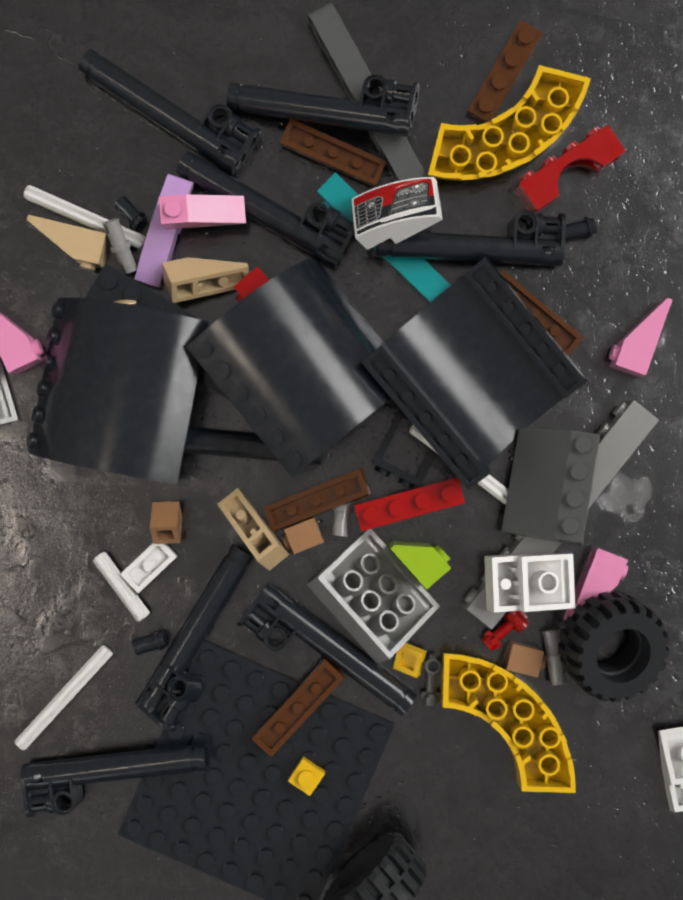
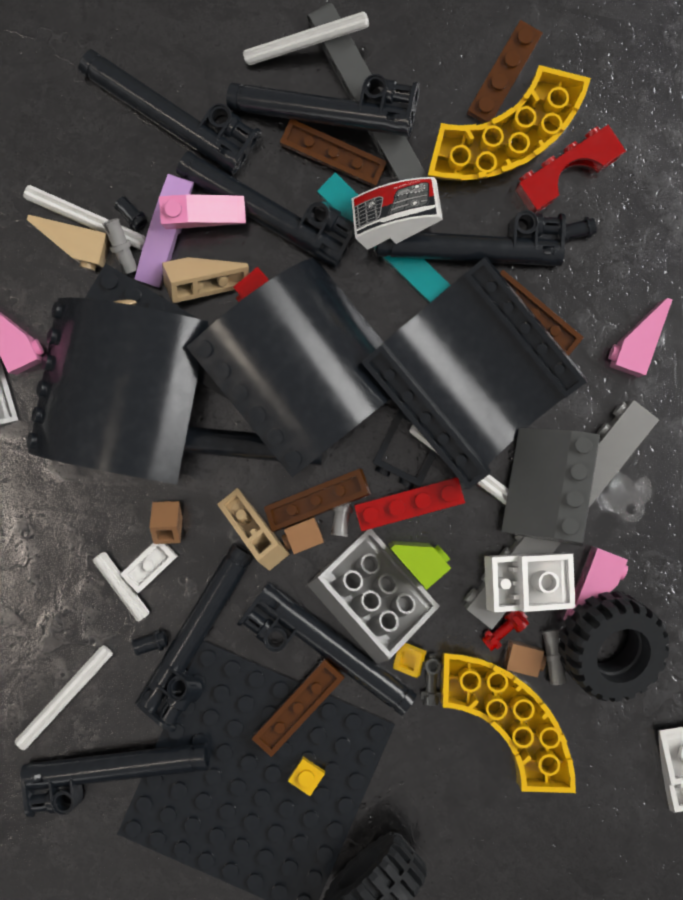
(306, 38): none -> white axle

